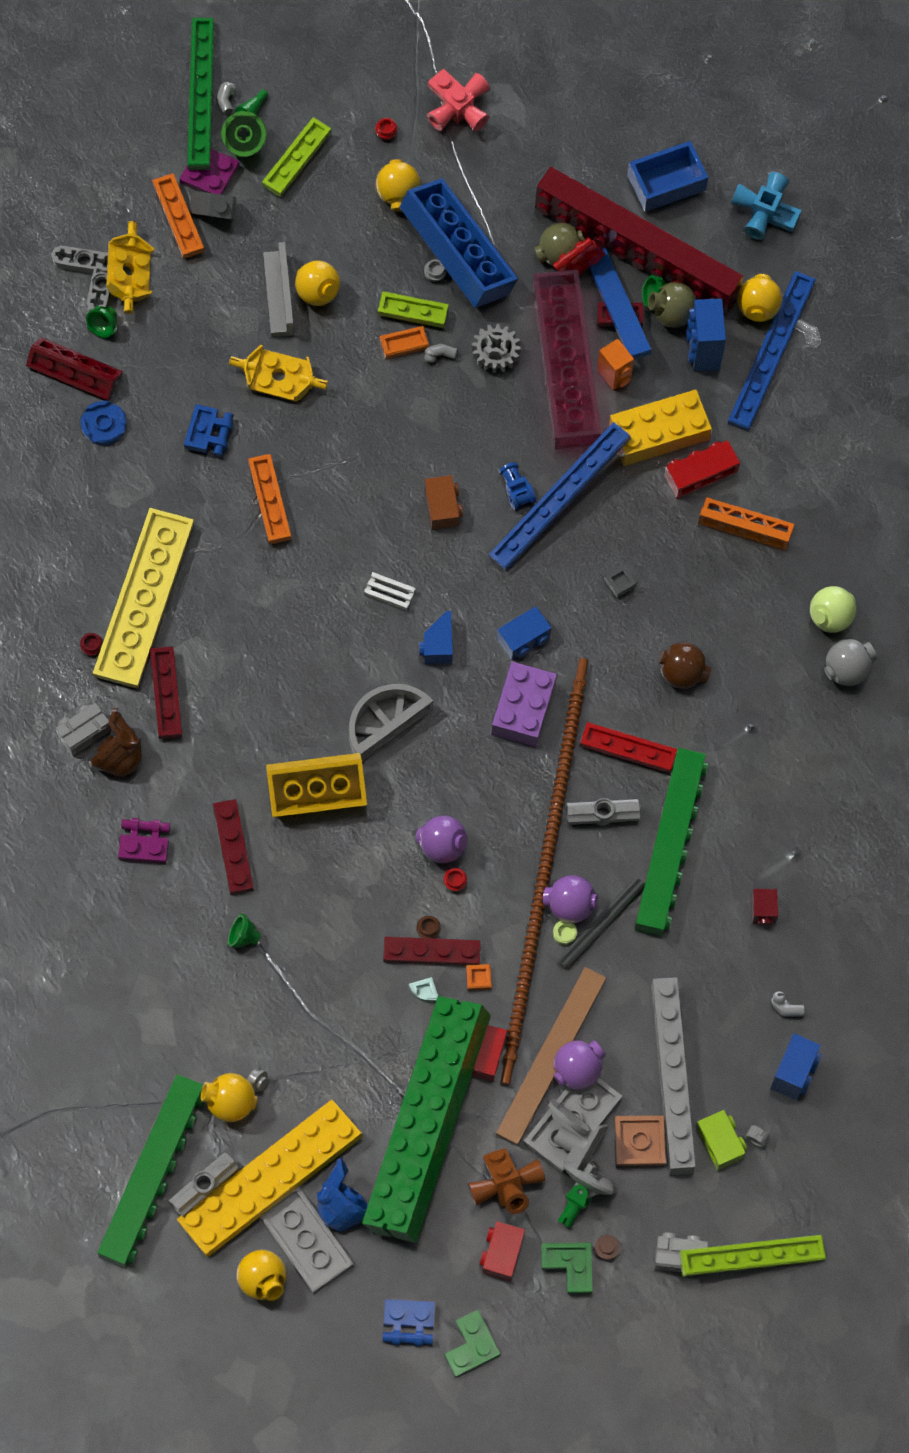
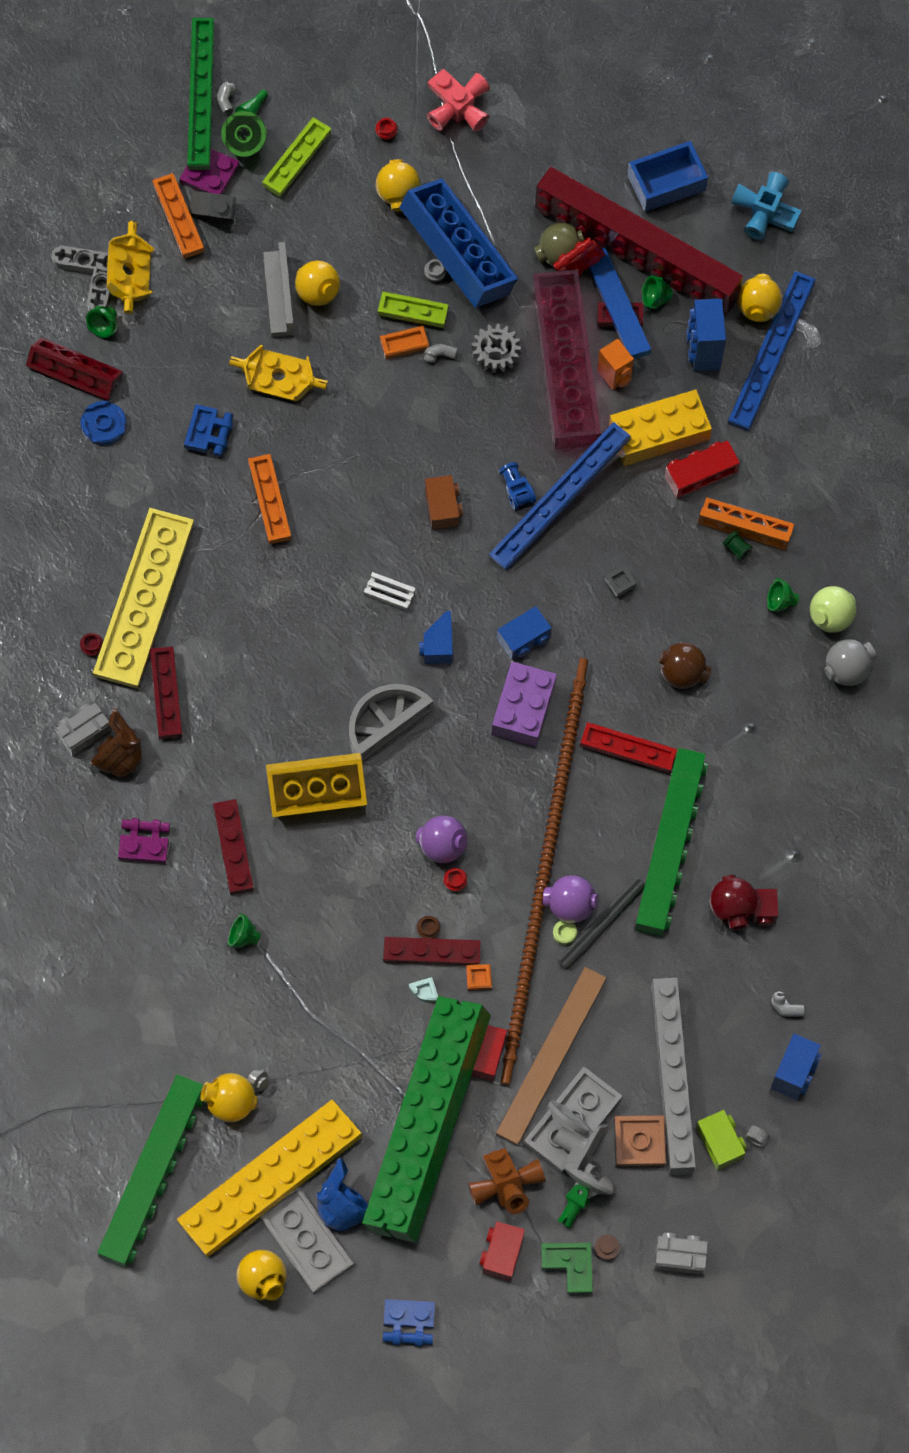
(215, 1173): light grey piece -> none
(478, 1348): green plate -> none
(578, 1064): medium lavender brick -> none
(618, 812): light grey piece -> none
(672, 304): olive brick -> none
(733, 901): none -> dark red brick
(737, 545): none -> dark green bush
(752, 1255): lime tile -> none
(781, 596): none -> green piece

